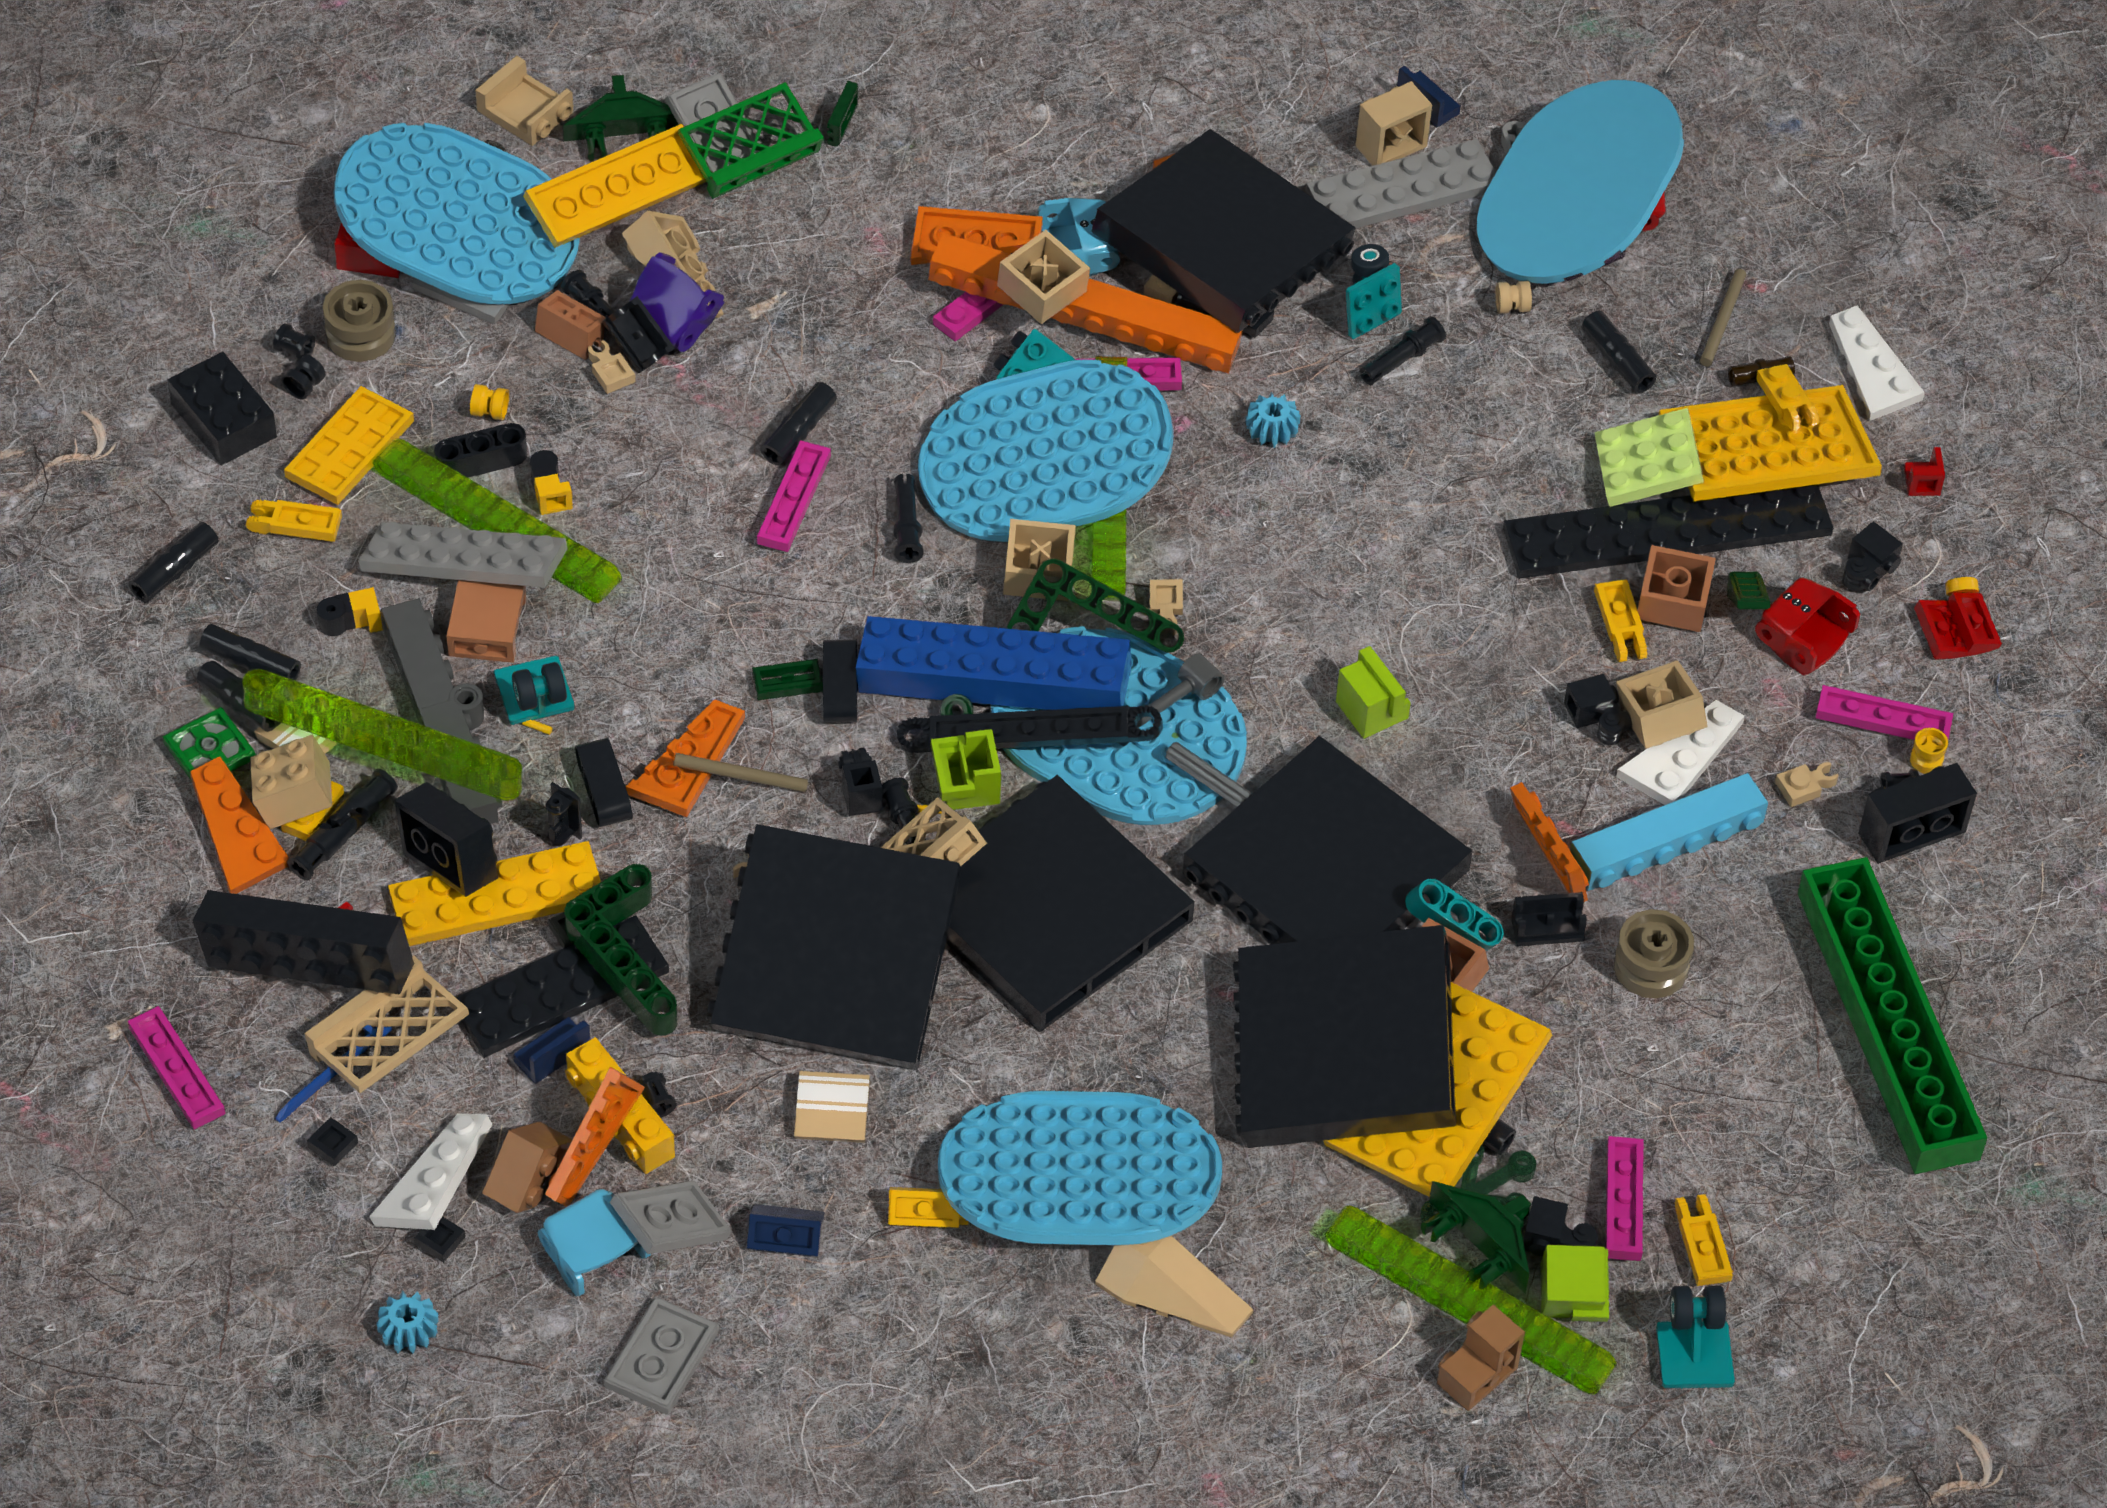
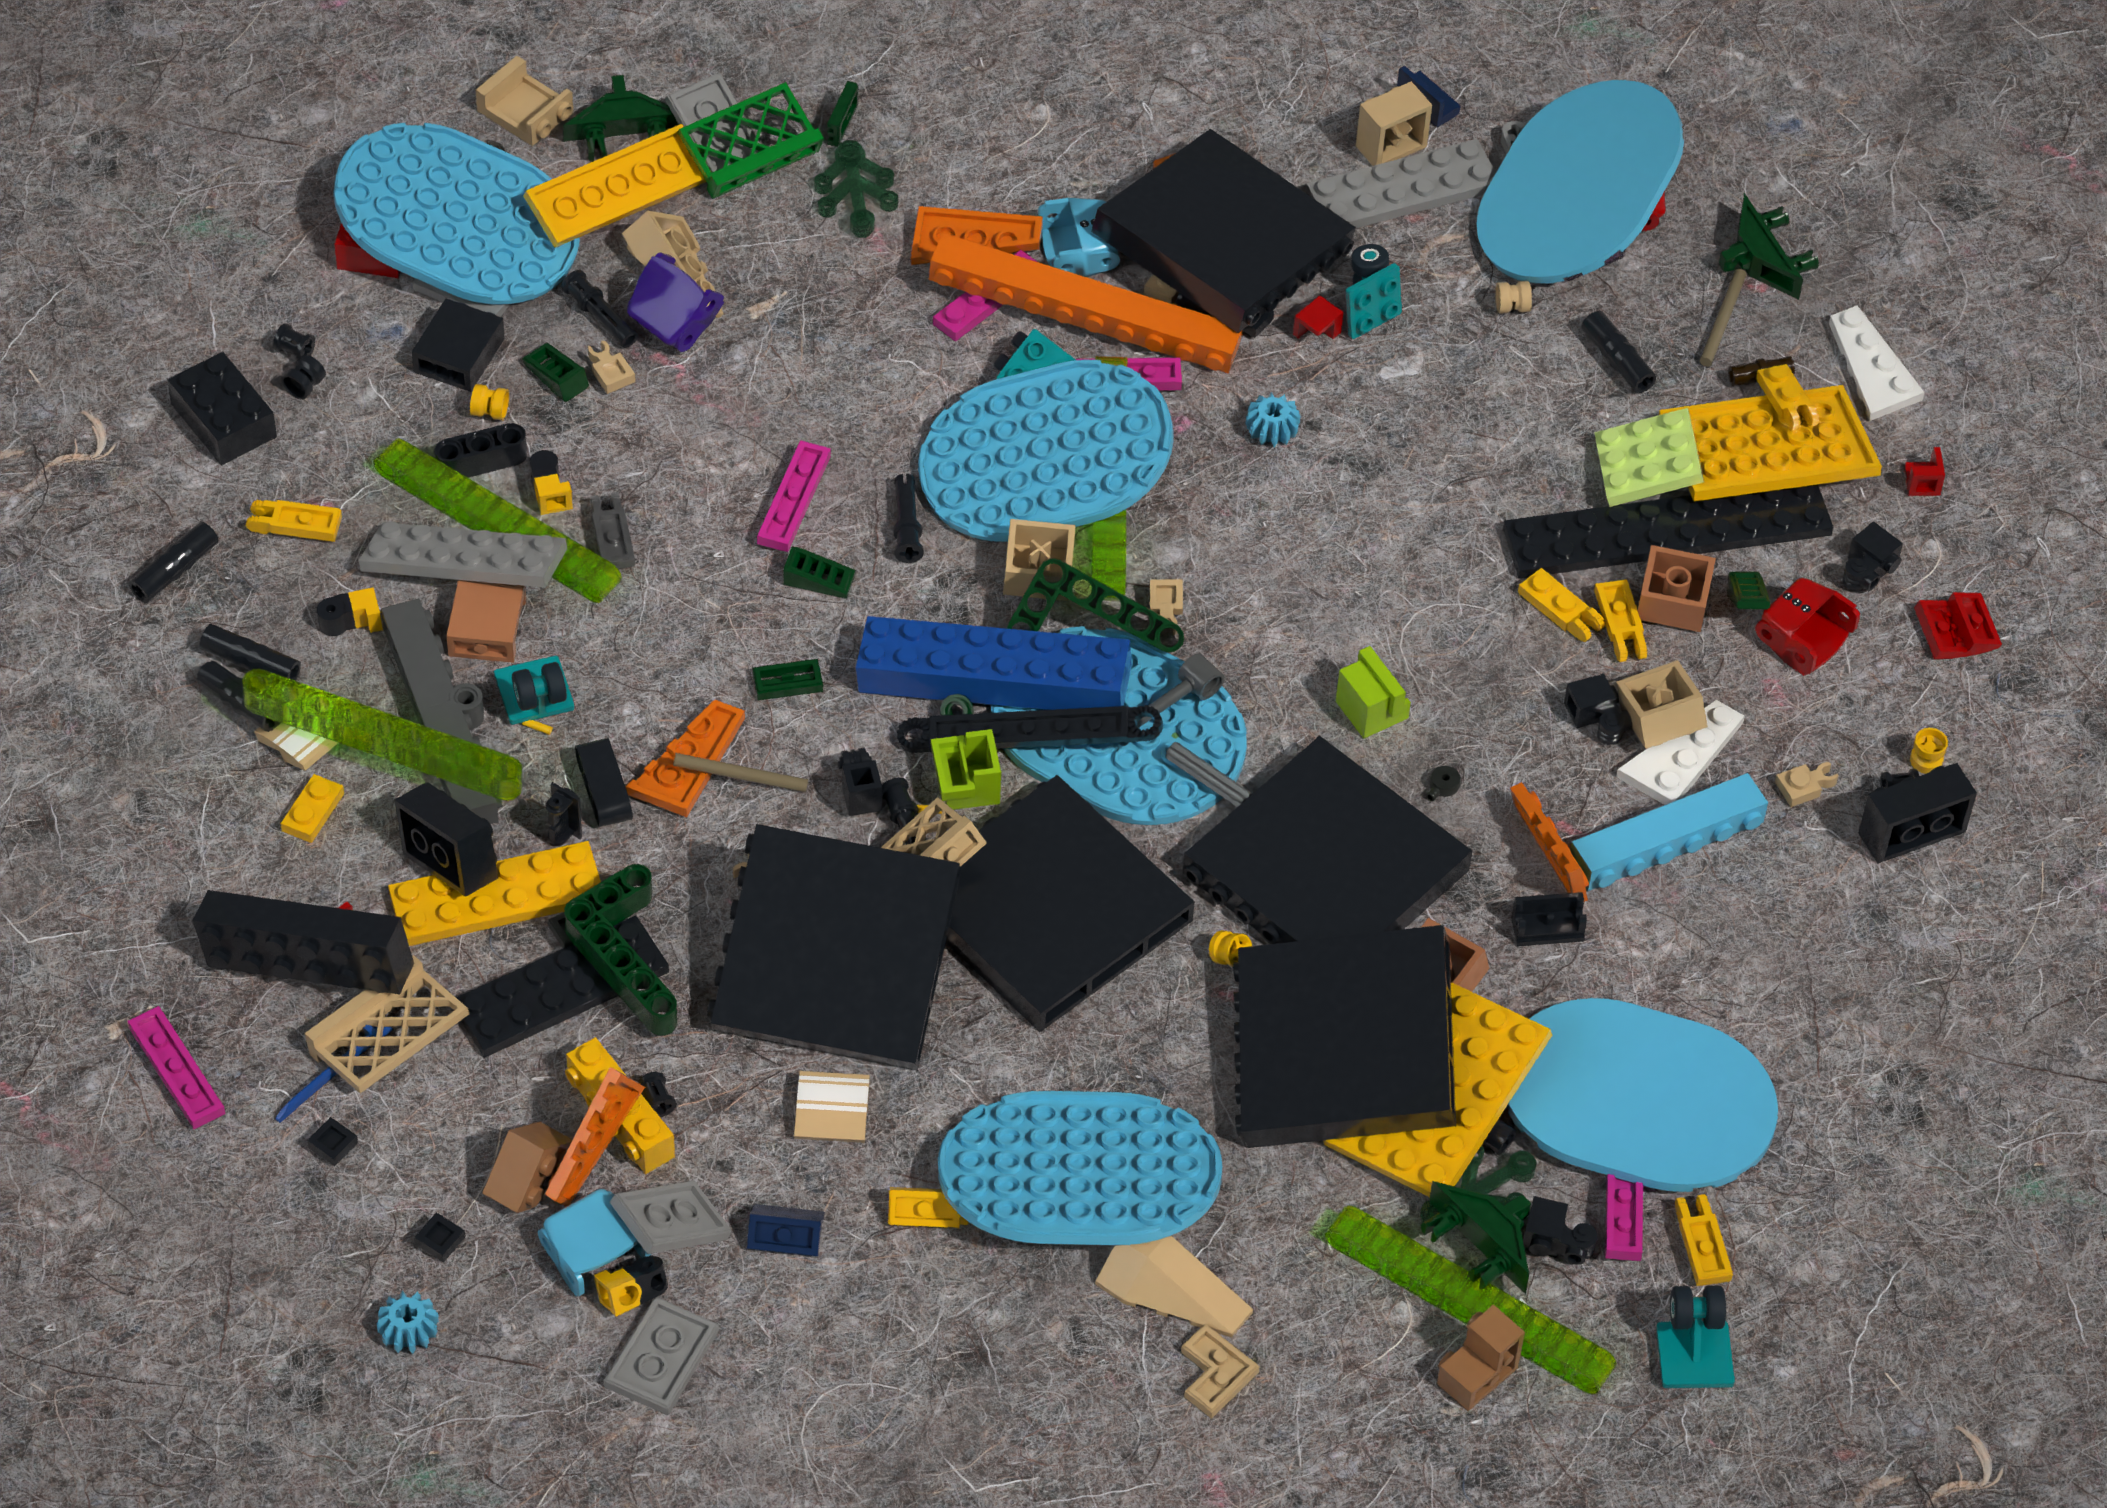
(207, 739): green piece -> none
(239, 833): orange wing -> none
(291, 781): tan brick -> none
(340, 827): black piece -> none
(348, 445): yellow plate -> none
(359, 320): dark tan wheel -> none
(432, 1181): white wing -> none
(458, 345): none -> black brick
(550, 1049): dark blue panel -> none
(559, 373): none -> dark green slope
(569, 323): nougat hinge -> none
(612, 532): none -> flat silver hinge
(631, 1284): none -> leg
(638, 334): black hinge -> none
(798, 423): black axle -> none
(810, 561): none -> dark green slope
(839, 681): black beam -> none
(852, 158): none -> clear green plant
(1043, 276): tan brick -> none
(1225, 945): none -> yellow wheel
(1225, 1370): none -> tan tile
(1319, 318): none -> red panel
(1413, 344): black pin -> none
(1442, 901): teal beam -> none
(1443, 782): none -> pearl dark grey piece
(1560, 605): none -> yellow hinge
(1575, 1283): lime plate -> none
(1645, 1096): none -> medium azure tile
(1653, 953): dark tan wheel -> none
(1761, 253): none -> dark green connector
(1879, 713): dark pink plate -> none
(1891, 1016): green brick -> none
(1962, 584): yellow tile -> none

